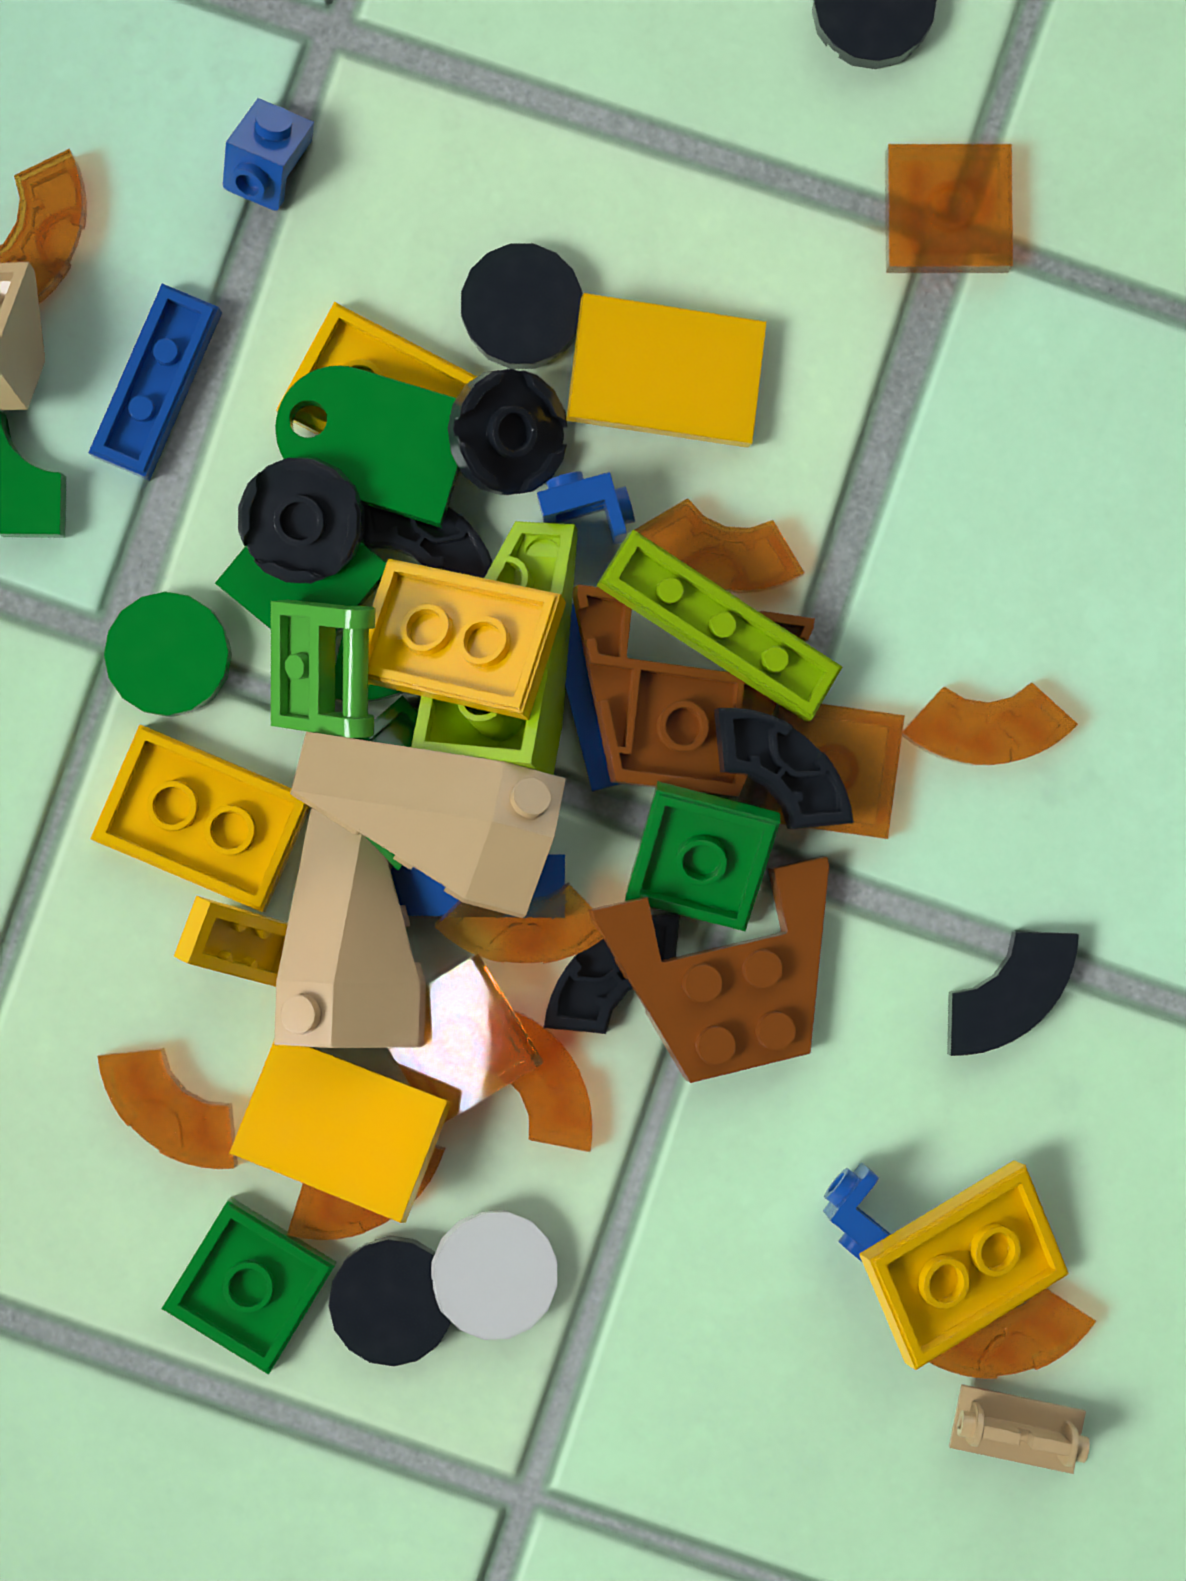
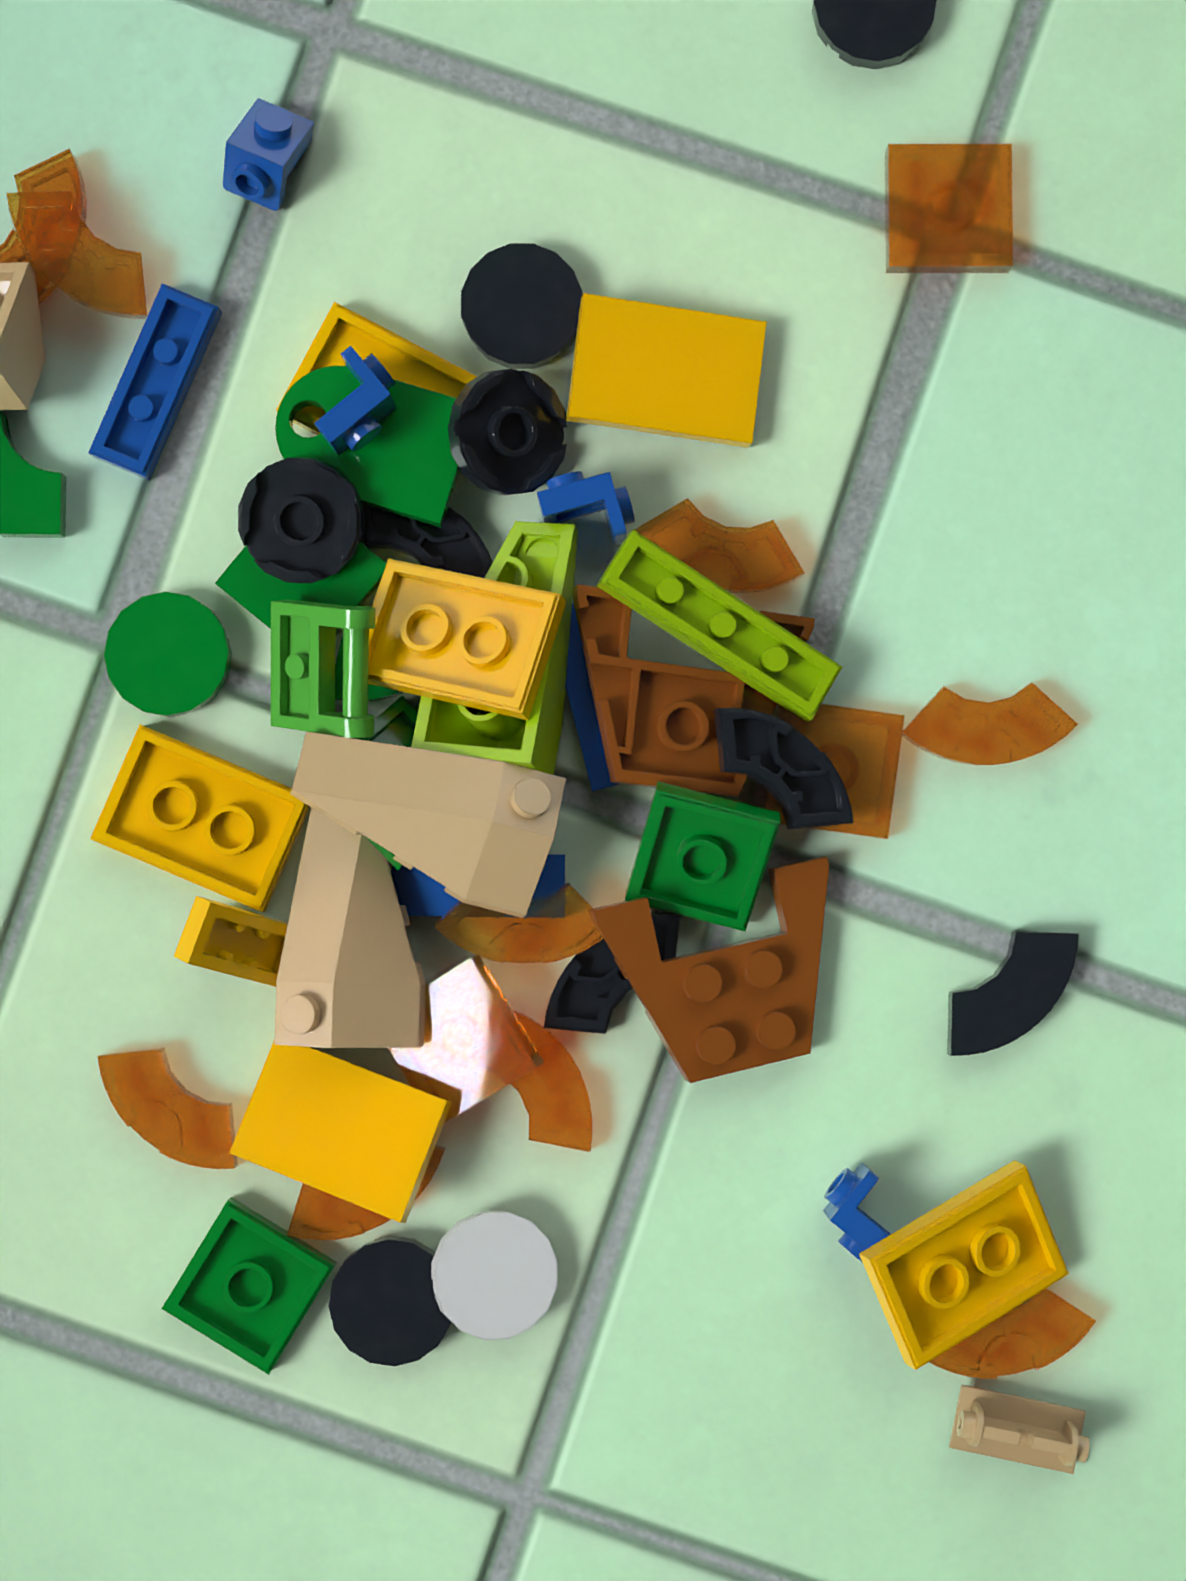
(74, 258): none -> clear orange tile
(357, 417): none -> blue bracket

